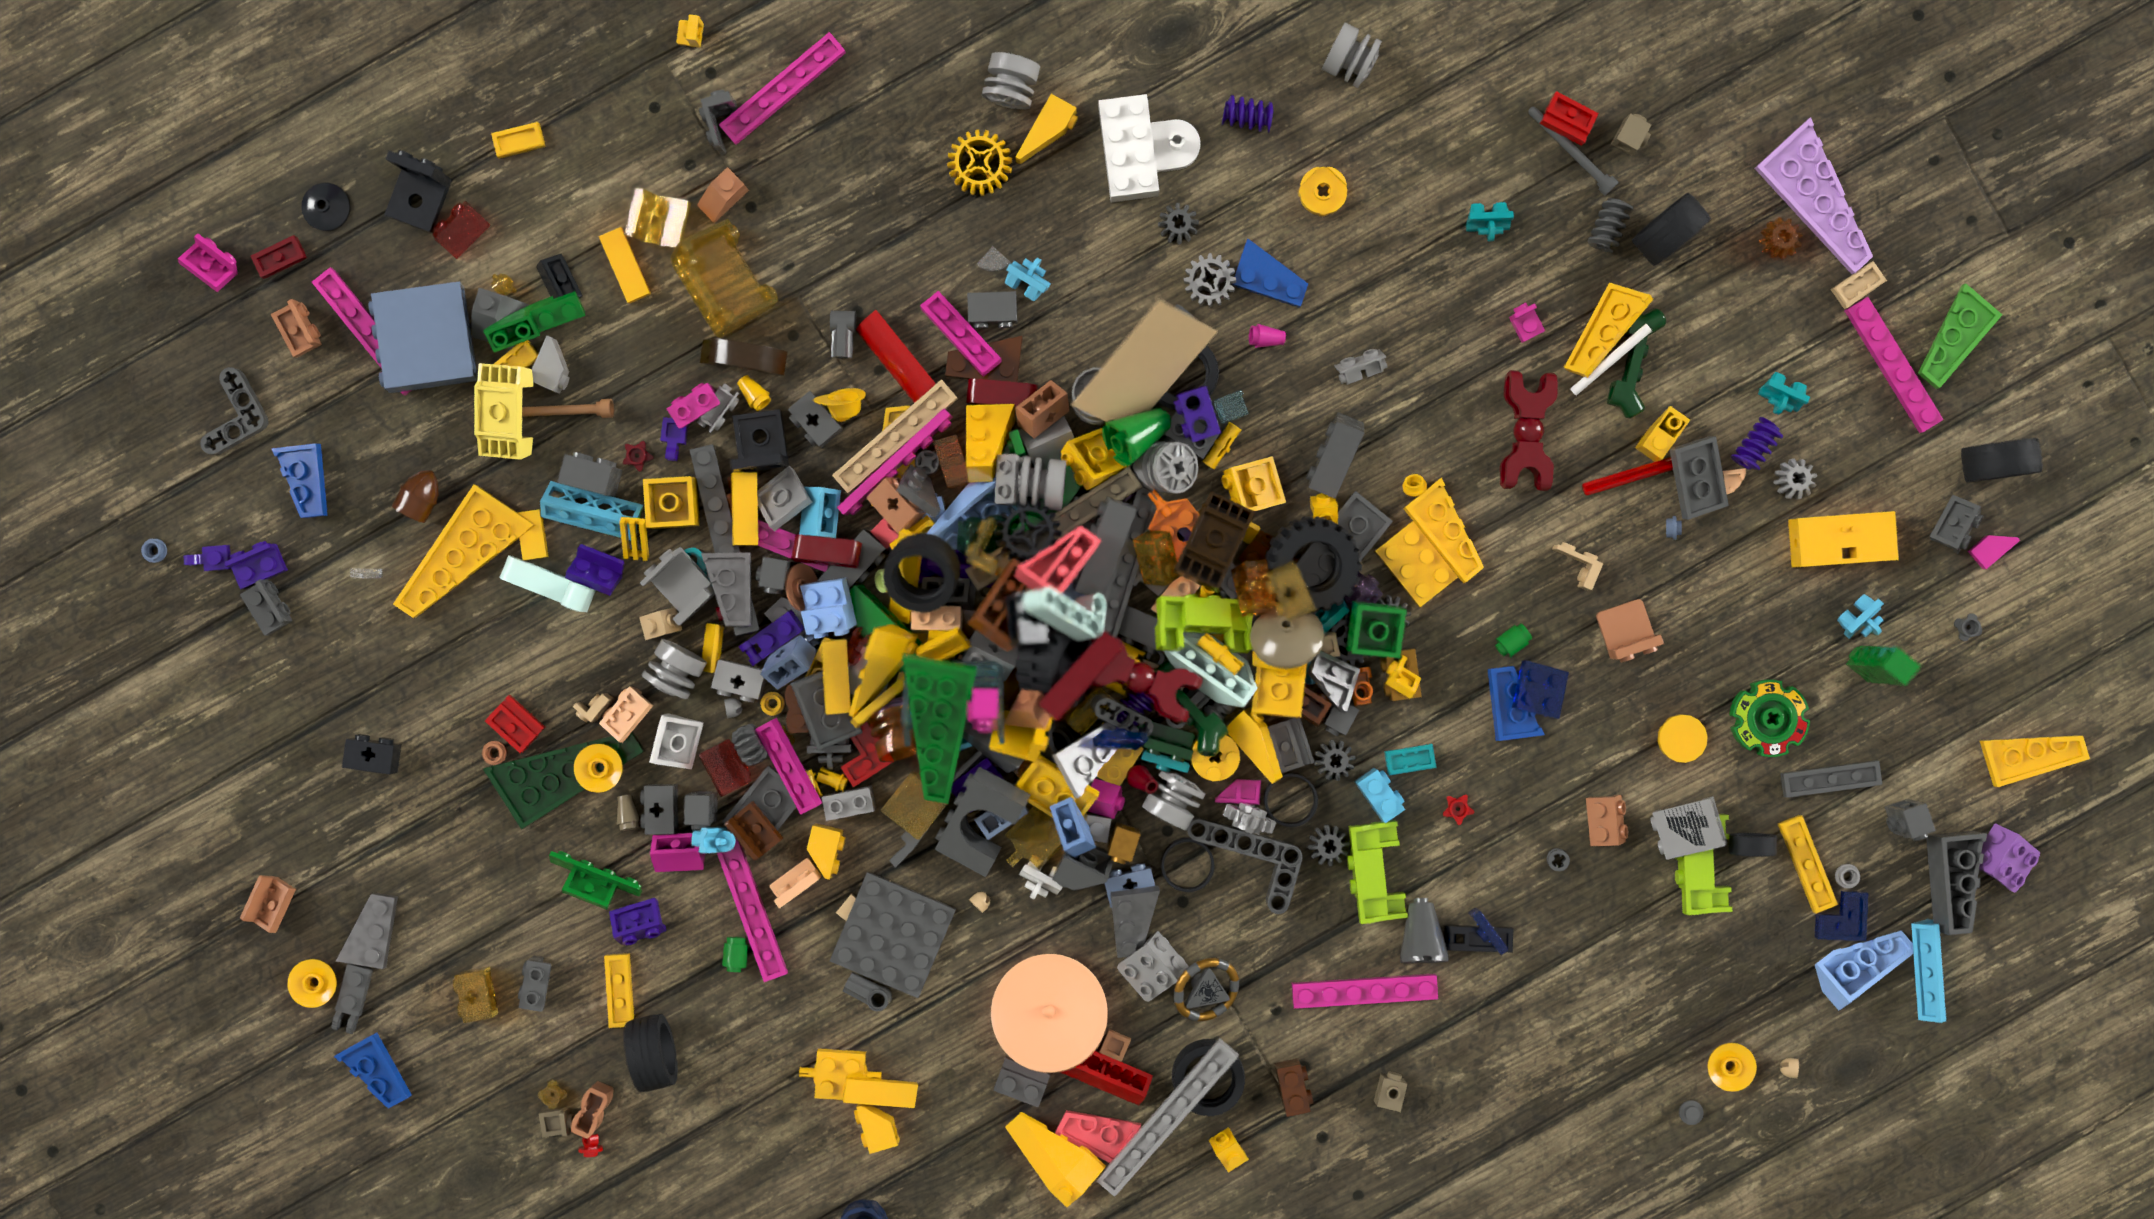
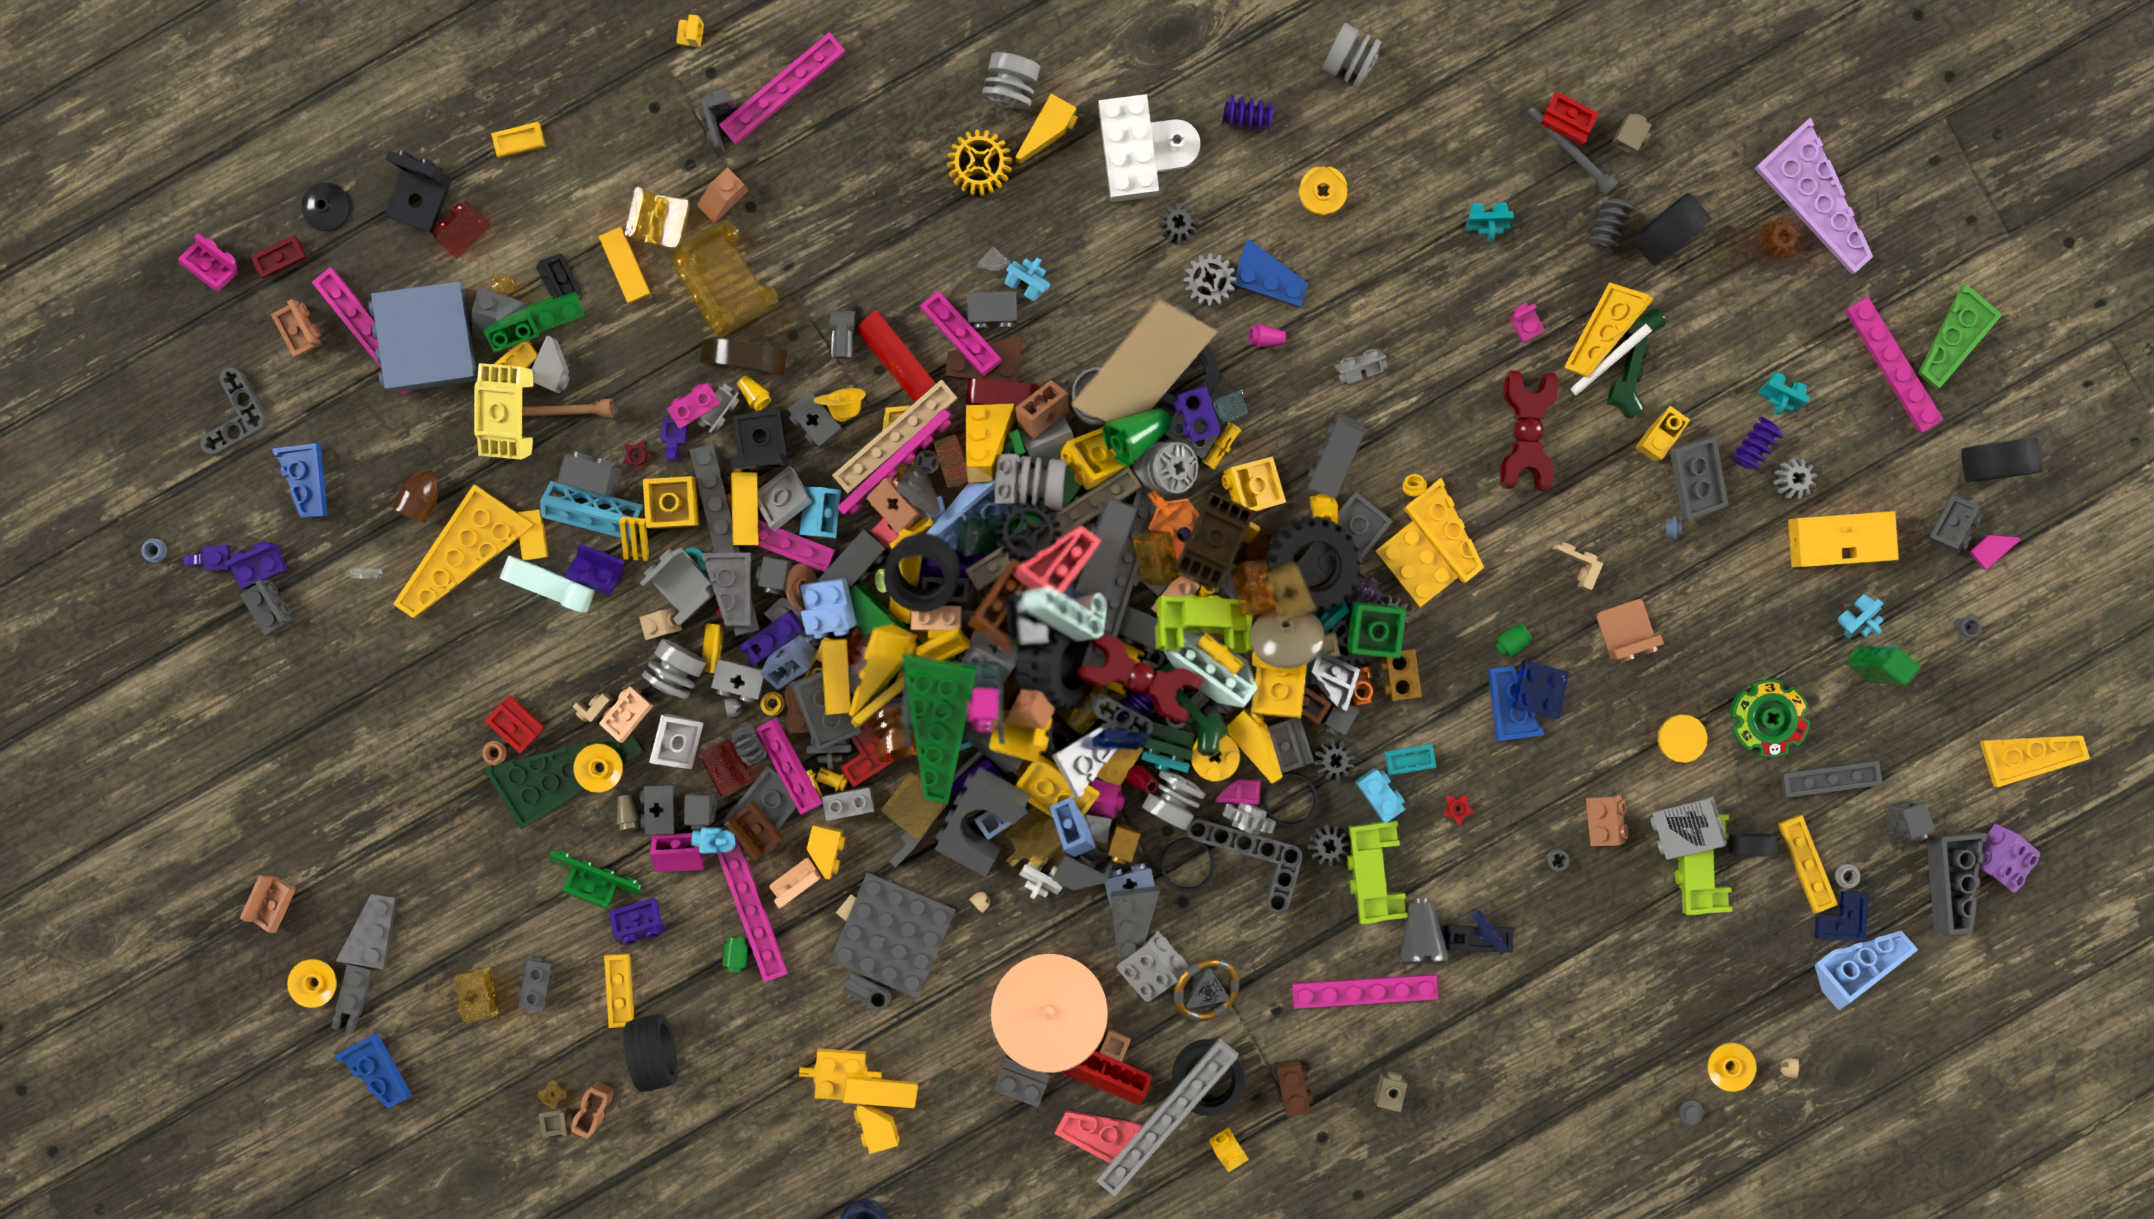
(358, 758): black brick -> none
(590, 1146): red plate -> none
(826, 551): dark red beam -> none
(976, 549): clear yellow bracket -> none
(1059, 1163): yellow wedge -> none
(1081, 676): dark red tile -> none
(1401, 678): yellow bracket -> none
(1627, 476): red axle -> none
(1733, 479): light nougat tile -> none
(1858, 285): tan plate -> none
(1928, 971): medium azure fence -> none

